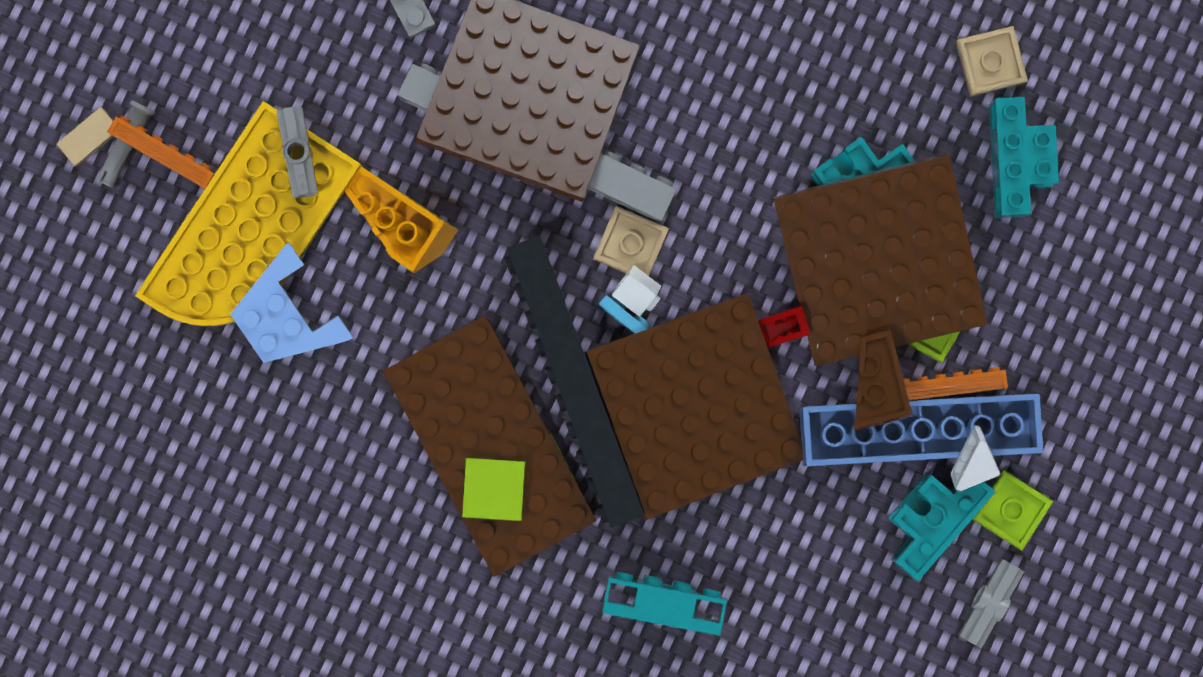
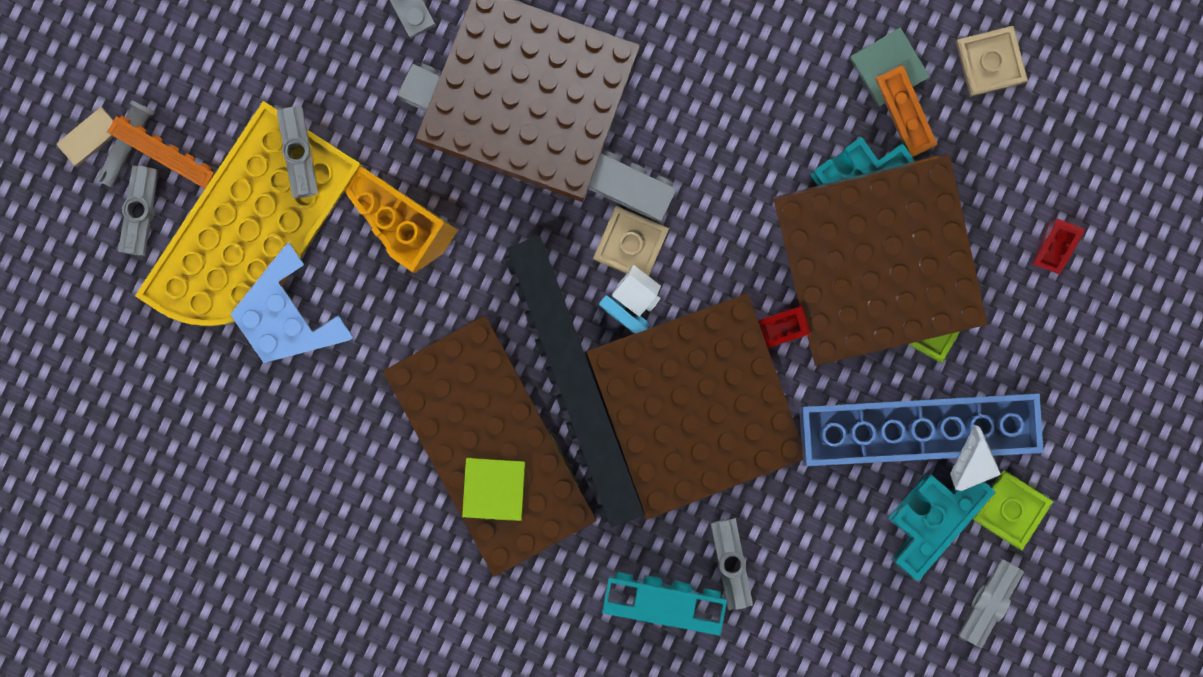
(140, 191): none -> light grey piece
(734, 583): none -> light grey piece
(881, 385): reddish brown wing -> none
(885, 55): none -> sand green tile
(905, 110): none -> orange plate
(957, 384): orange piece -> none
(1020, 157): teal piece -> none
(1057, 245): none -> red slope

